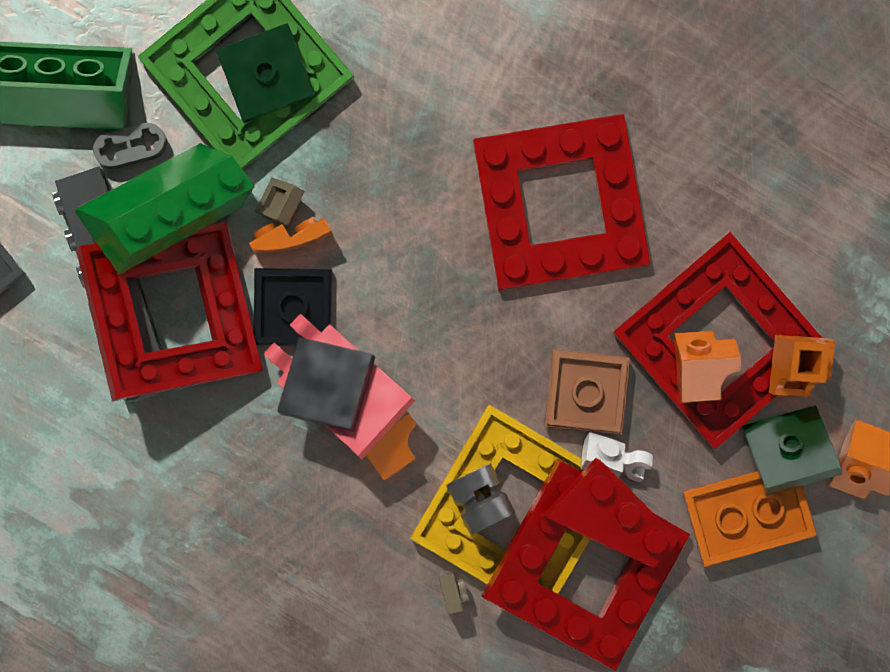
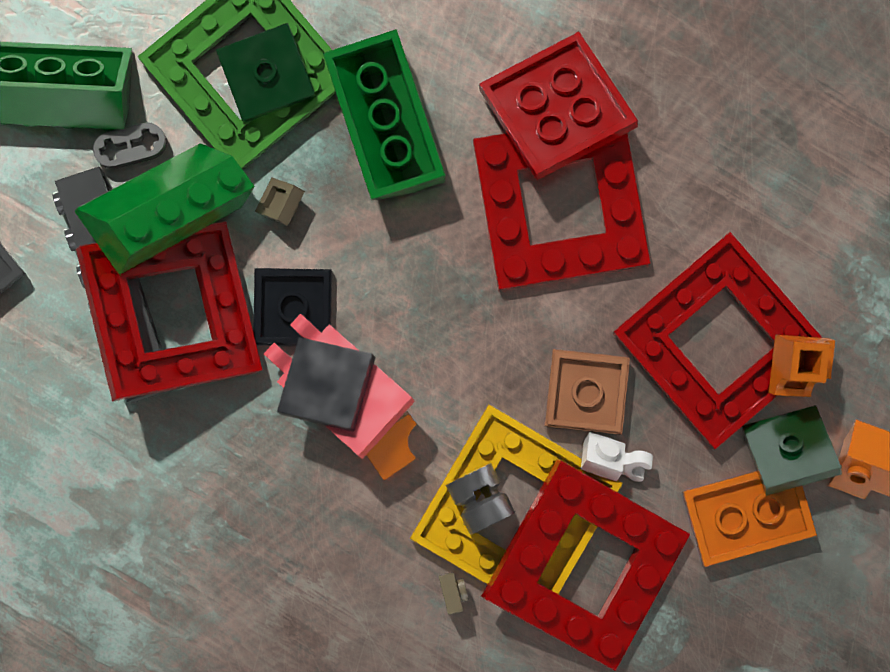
(277, 240): orange slope -> none
(384, 116): none -> green slope
(558, 105): none -> red plate
(612, 515): red wing -> none
(704, 364): orange brick -> none

